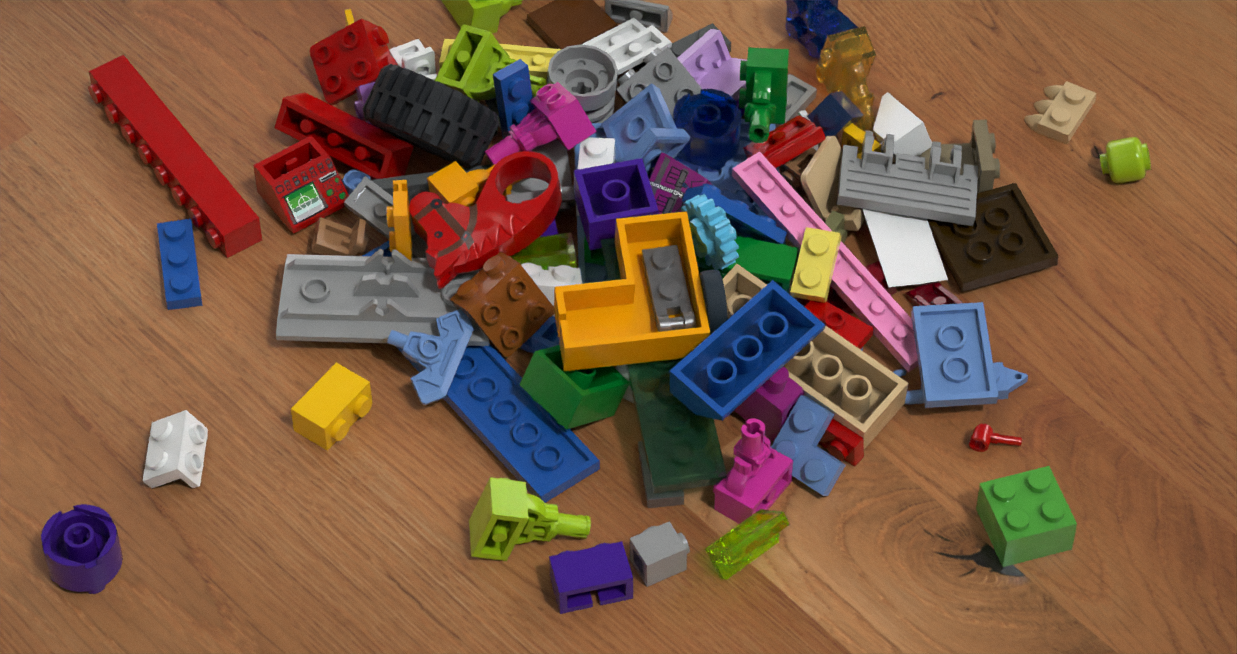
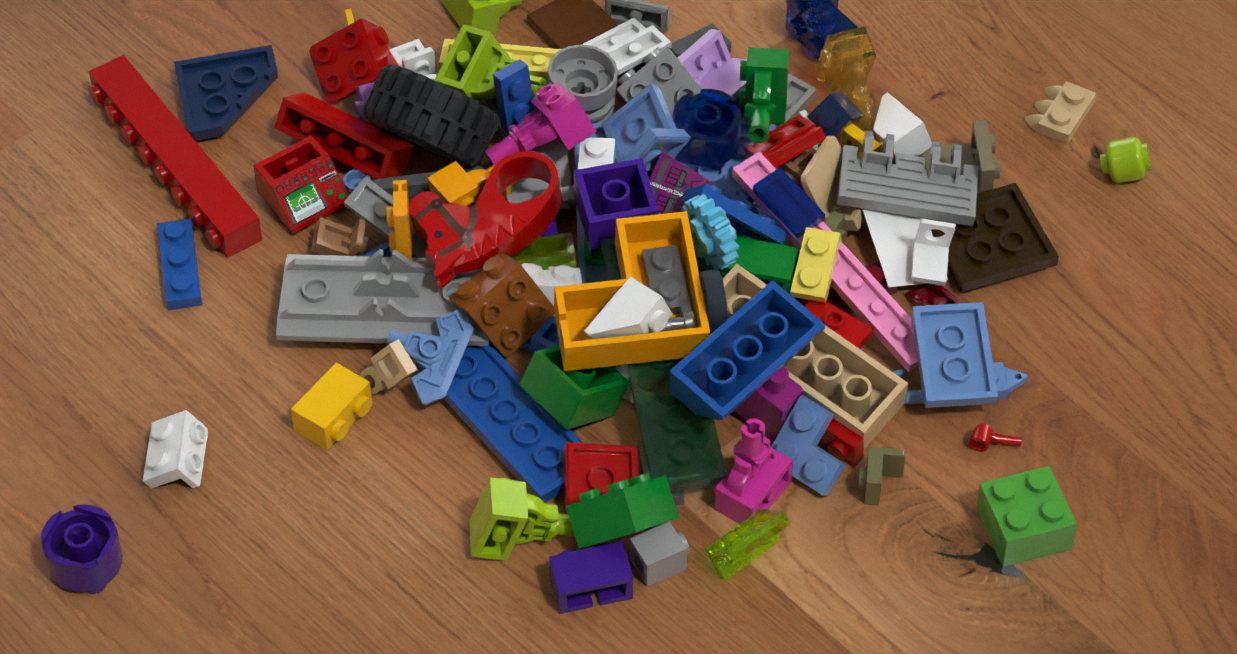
(222, 88): none -> dark blue plate
(389, 367): none -> tan plate
(596, 467): none -> red tile
(624, 510): none -> green brick
(630, 312): none -> white slope
(788, 202): none -> clear blue tile
(880, 463): none -> olive bracket
(931, 253): none -> white bracket

